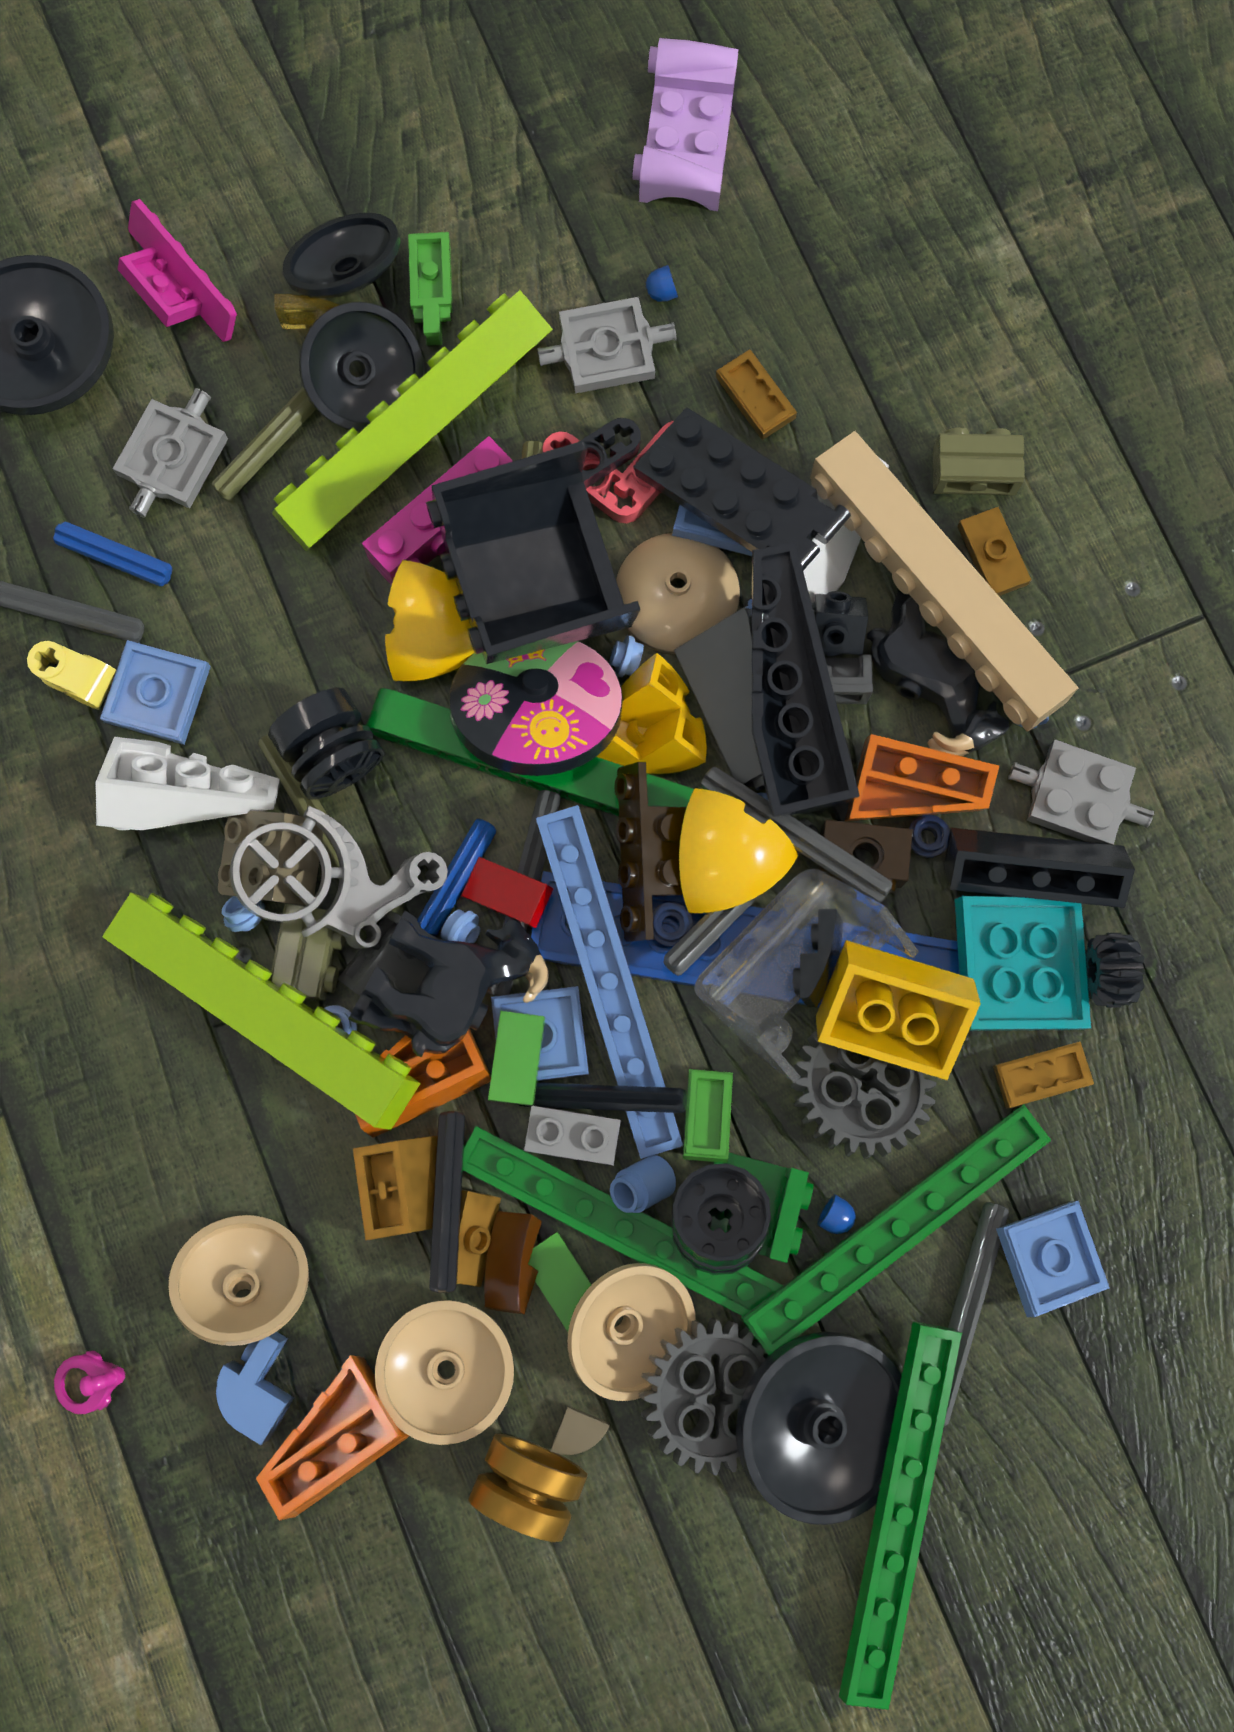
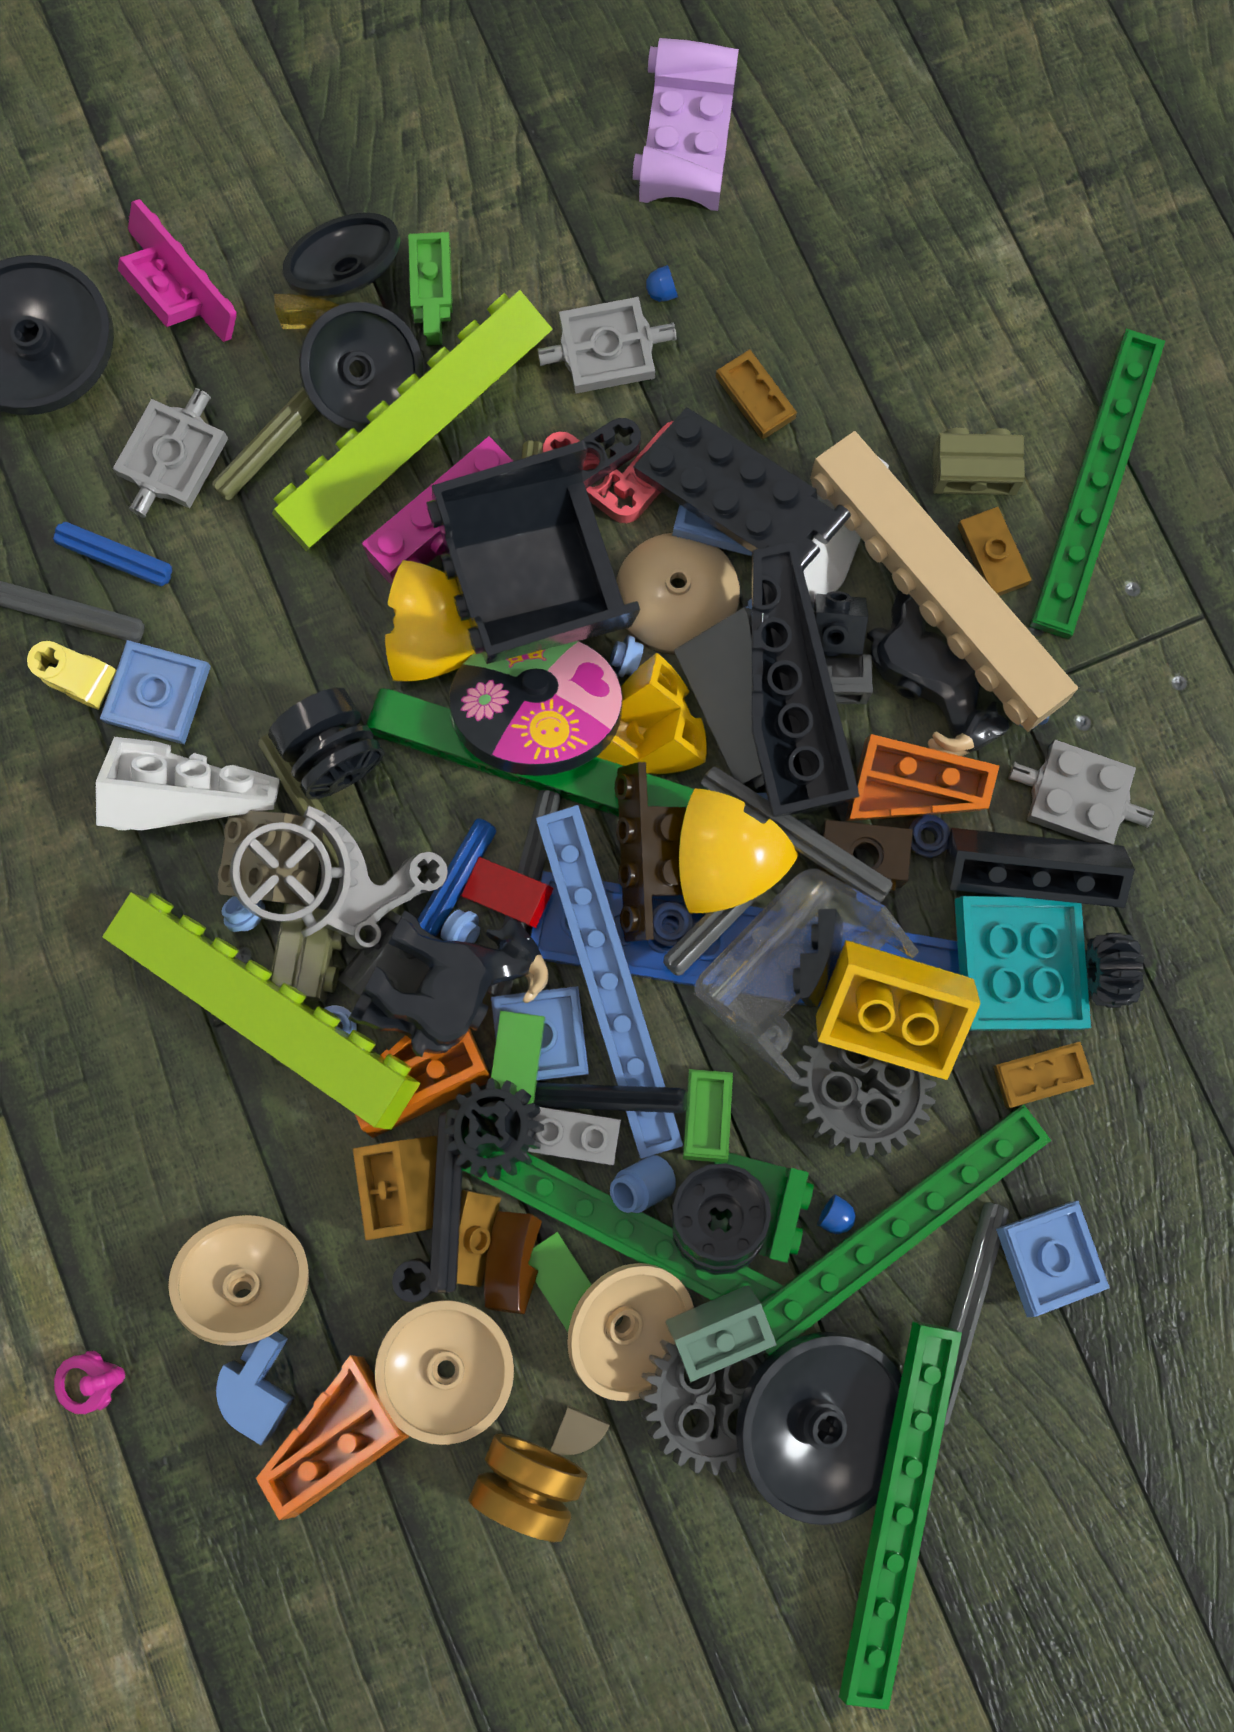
(402, 1272): none -> black bush
(480, 1141): none -> black gear
(720, 1332): none -> sand green panel
(1097, 484): none -> green tile

